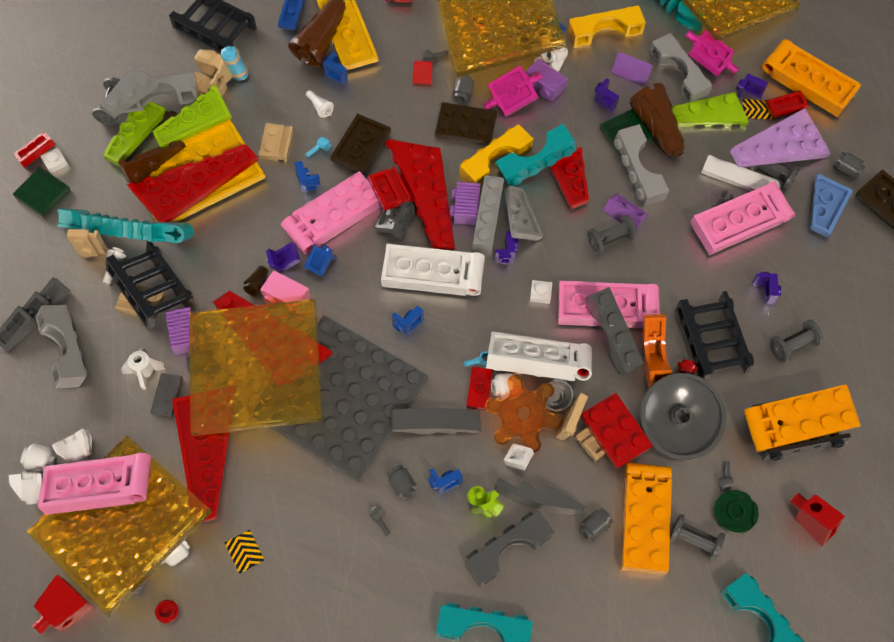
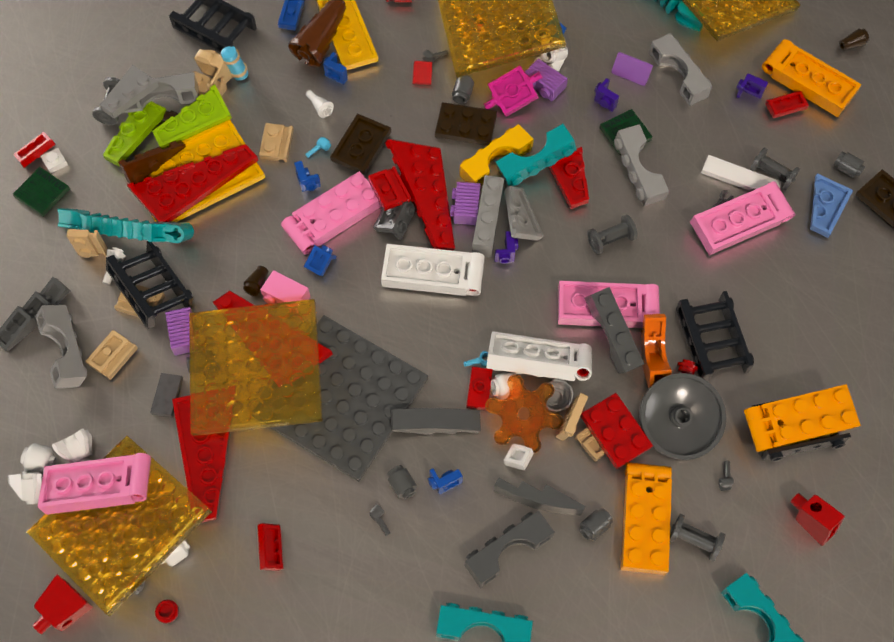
(111, 354): none -> tan plate
(141, 366): white brick -> none
(244, 551): sticker -> none
(270, 547): none -> red plate
(283, 258): dark purple bracket -> none
(410, 321): blue bracket -> none
(484, 502): lime hips -> none
(541, 292): white plate -> none
(619, 206): medium lavender slope -> none
(627, 21): yellow arch -> none
(657, 114): reddish brown cone -> none
(711, 53): dark pink plate -> none
(711, 111): lime wing -> none
(735, 512): dark green tile -> none
(756, 109): sticker -> none
(770, 284): dark purple bracket -> none
(786, 141): lavender wing -> none
(810, 333): dark grey hose -> none
(855, 39): none -> dark brown cone

